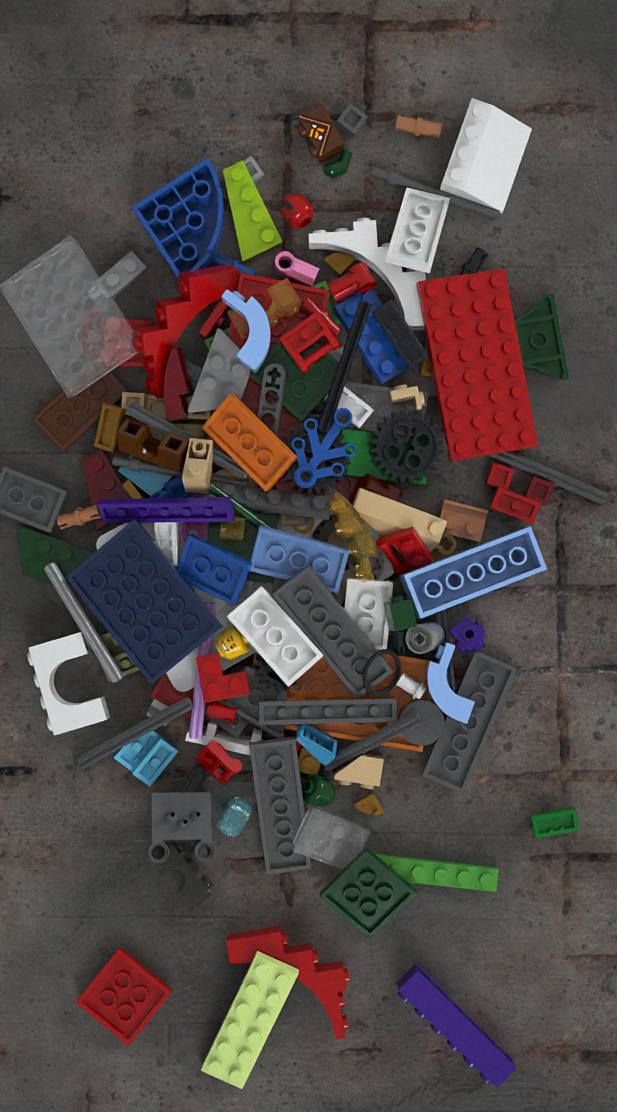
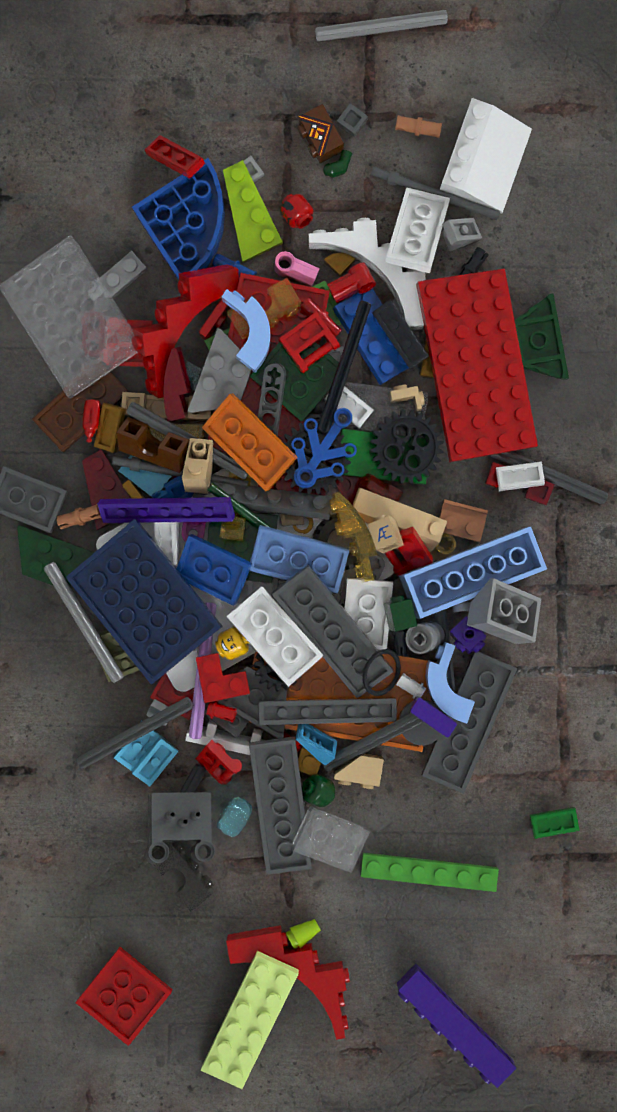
(63, 714): white arch -> none
(91, 418): none -> red piece
(174, 156): none -> red tile
(302, 933): none -> lime cone
(368, 893): dark green plate -> none
(369, 805): pearl gold tile -> none
(381, 25): none -> light grey axle
(385, 533): none -> tan brick
(432, 717): none -> dark purple slope
(460, 233): none -> light grey slope
(461, 607): none -> light grey tile
(505, 612): none -> light grey slope
(515, 505): red plate -> none
(520, 476): none -> white plate

